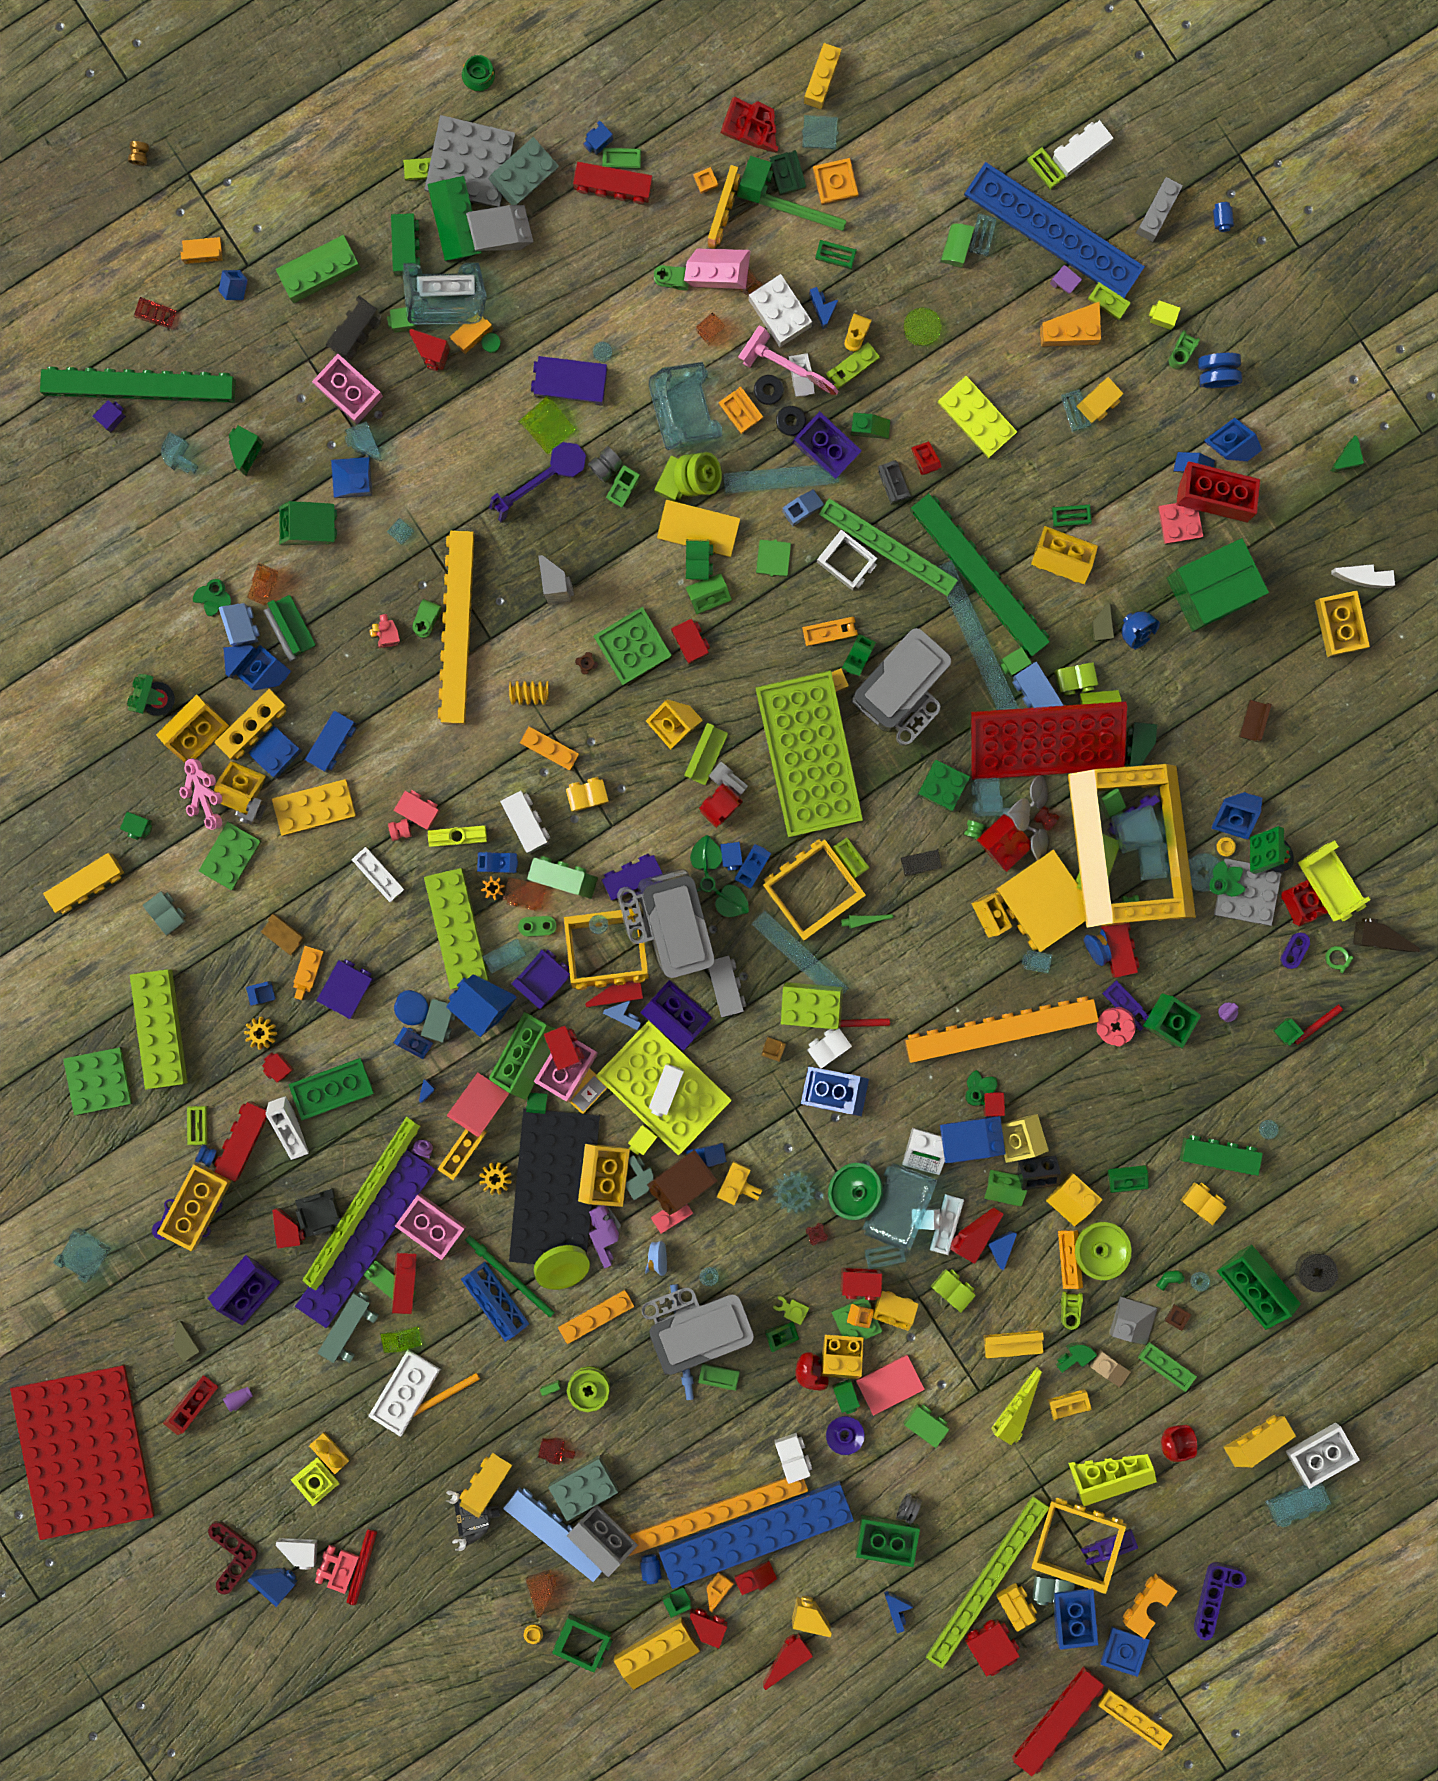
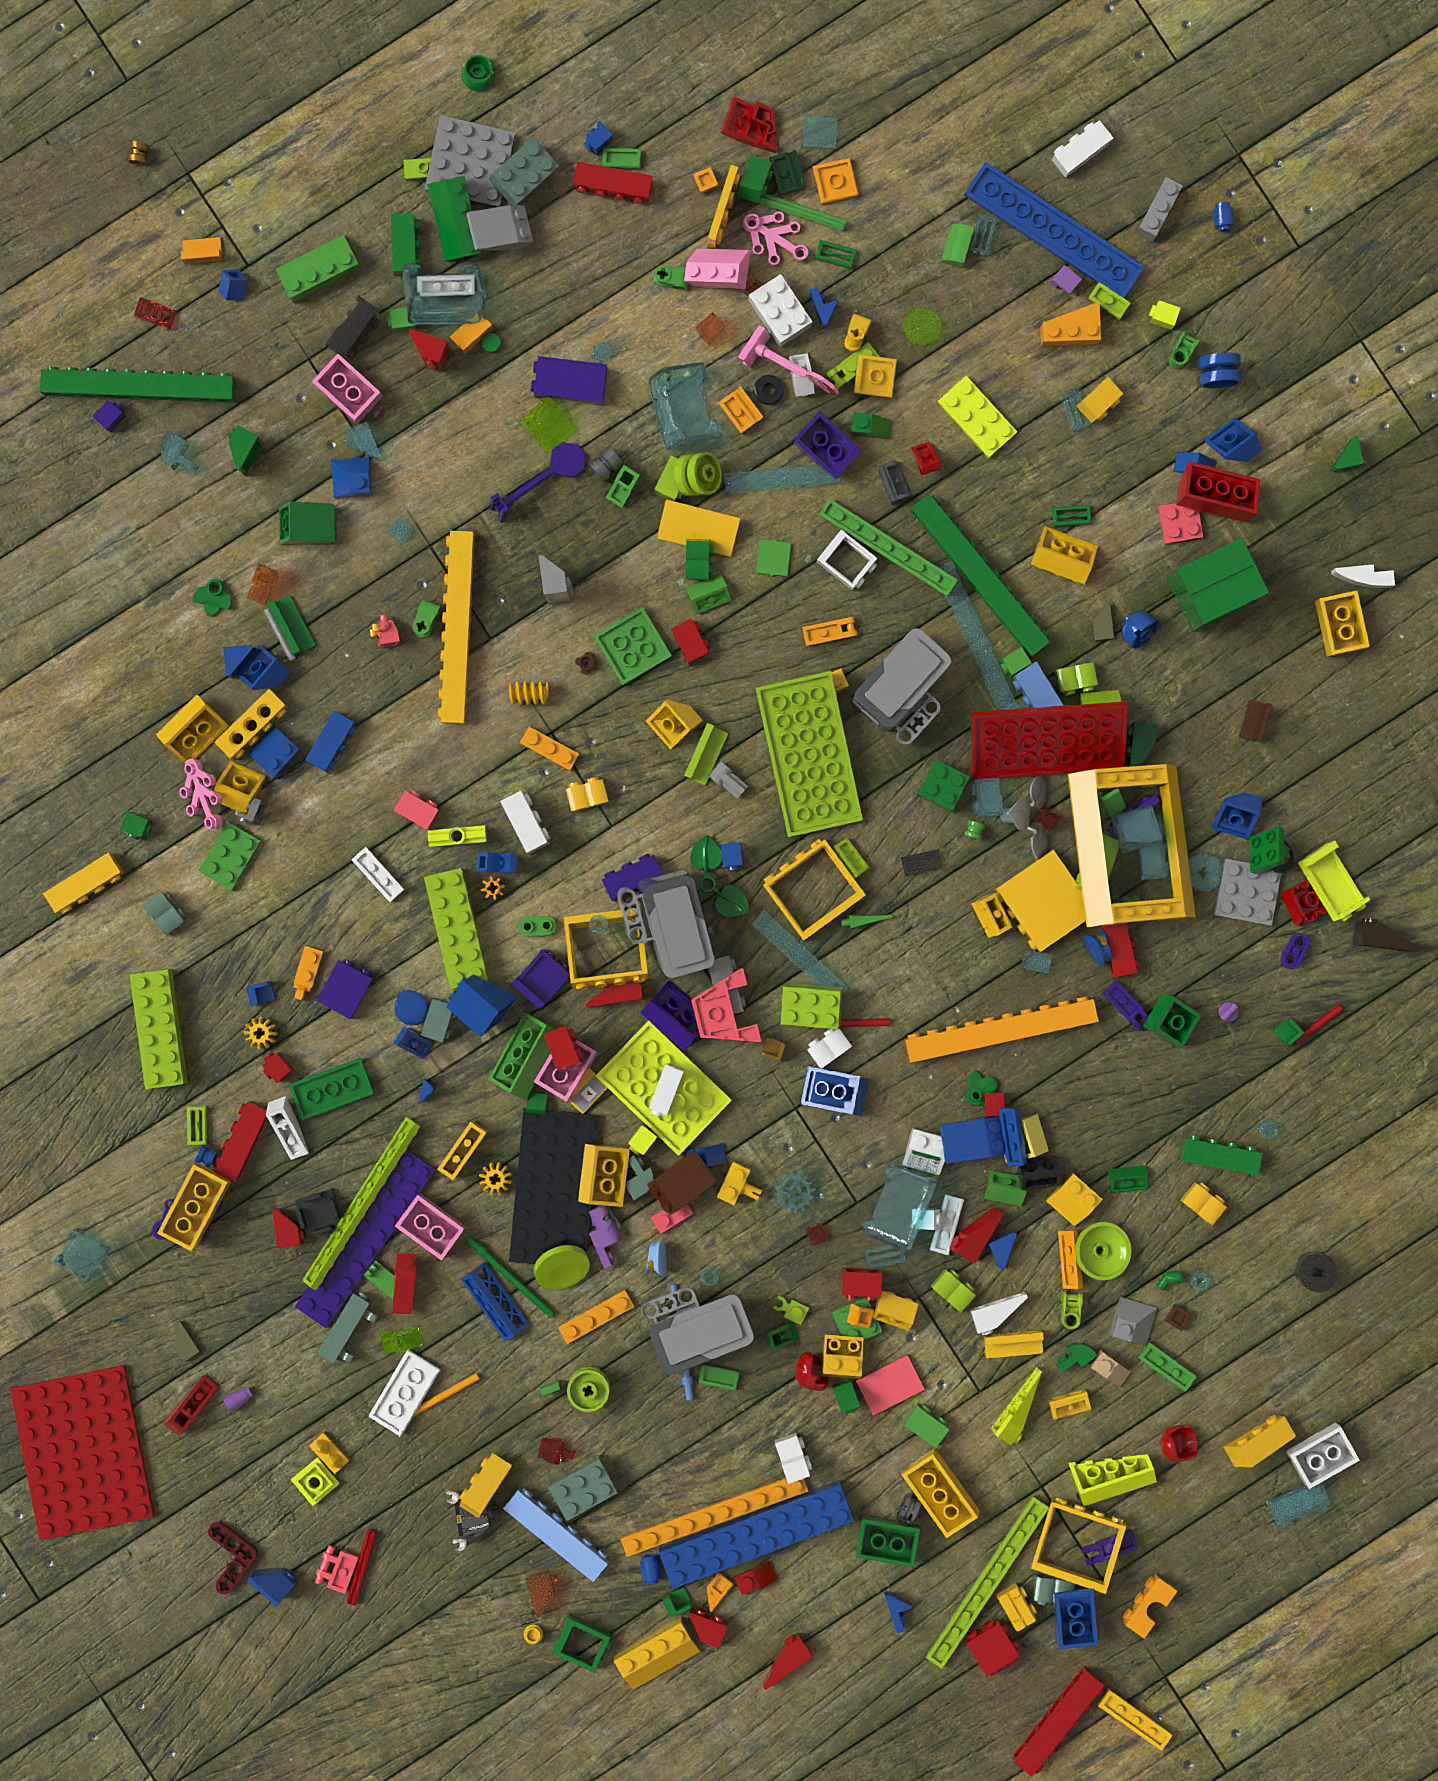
(97, 1081): bright green plate -> none
(150, 696): plate -> none
(239, 624): light blue slope -> none
(243, 1290): dark purple slope -> none
(282, 934): pearl gold panel -> none
(299, 1551): white slope -> none
(313, 807): yellow plate -> none
(399, 829): coral wheel -> none
(423, 1148): medium lavender plate -> none
(478, 1104): coral tile -> none
(504, 955): clear light blue brick -> none
(525, 893): clear orange bracket -> none
(561, 877): wedge -> none
(602, 1540): light grey brick -> none
(617, 1012): medium blue slope -> none
(715, 1012): none -> coral wing
(721, 806): red brick -> none
(752, 866): blue brick -> none
(772, 235): none -> bright pink plant
(790, 411): black piece -> none
(802, 507): medium blue slope -> none
(809, 1617): yellow slope -> none
(822, 76): yellow brick -> none
(846, 1186): green dish -> none
(846, 1445): dark purple dish -> none
(859, 655): green brick -> none
(875, 376): none -> yellow tile
(941, 1493): none -> yellow slope
(994, 1313): none -> white slope
(1005, 842): red brick -> none
(1012, 1136): none -> blue plate
(1042, 175): lime tile -> none
(1106, 1030): coral plate -> none
(1124, 1651): blue plate -> none
(1214, 1601): dark purple beam -> none
(1226, 846): yellow plate -> none
(1228, 878): green plate -> none
(1259, 1287): green slope -> none
(1342, 968): bright green piece -> none

